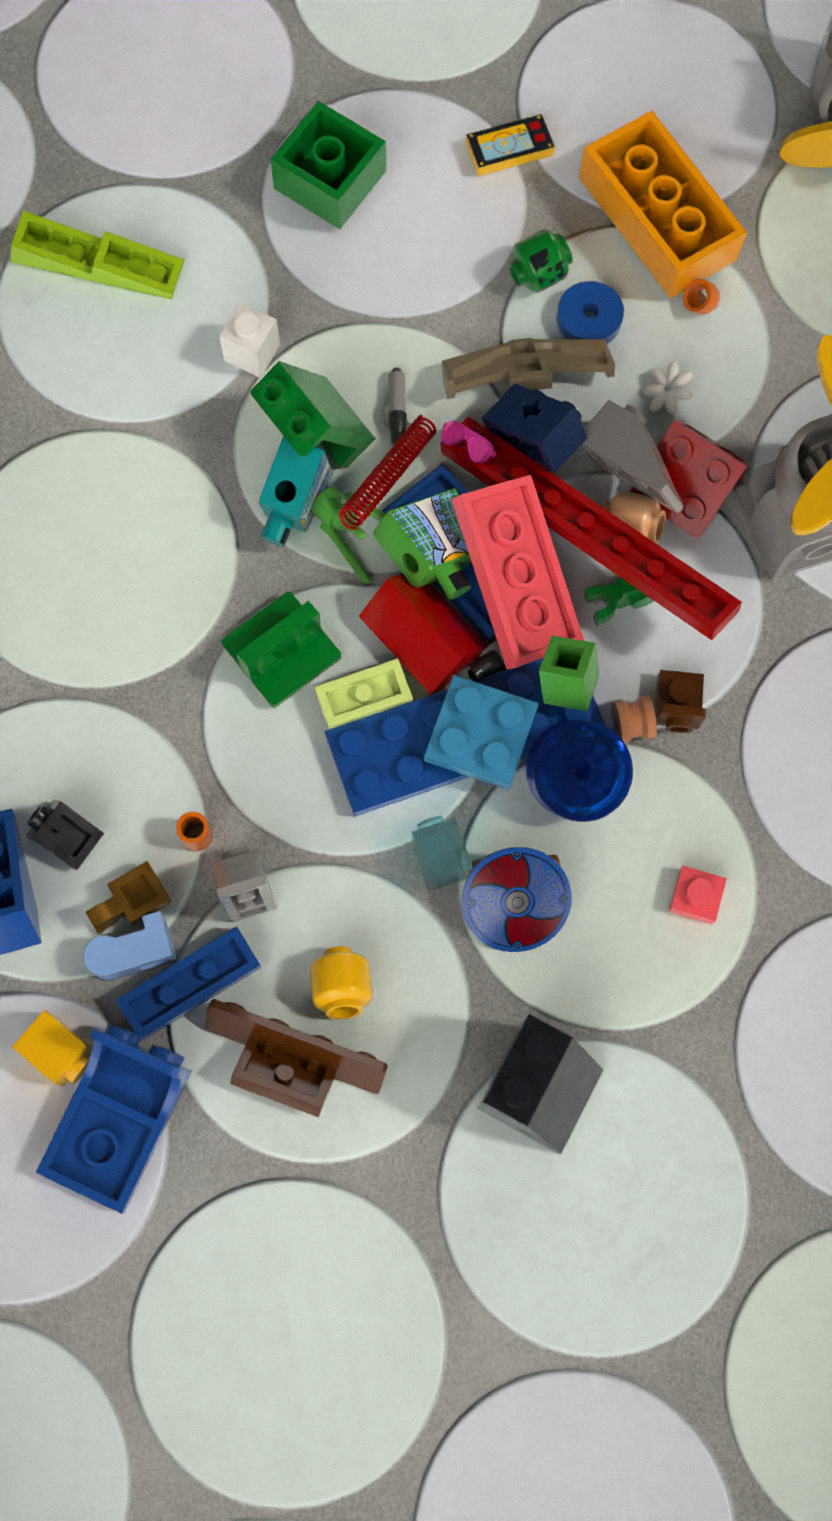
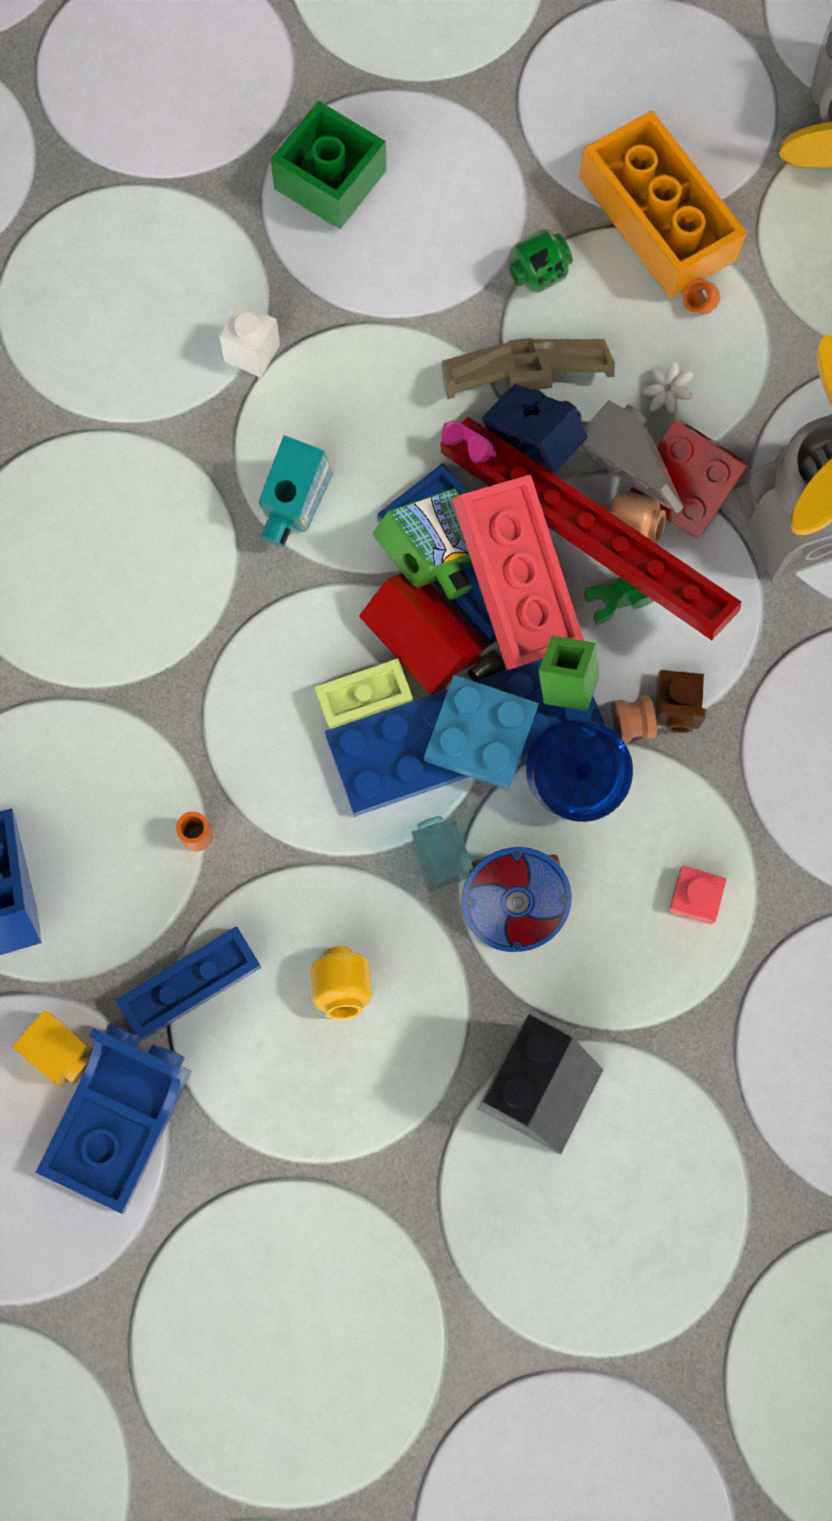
(63, 832): black bracket -> none
(103, 260): lime slope -> none
(131, 953): light blue leg -> none
(134, 896): pearl gold plate -> none
(243, 884): light grey slope -> none
(282, 648): green bracket -> none
(290, 1063): reddish brown bracket -> none
(311, 413): green panel -> none
(327, 508): bright green plant -> none
(395, 408): piece -> none
(405, 452): red piece -> none
(510, 145): tile -> none
(594, 298): blue piece -> none

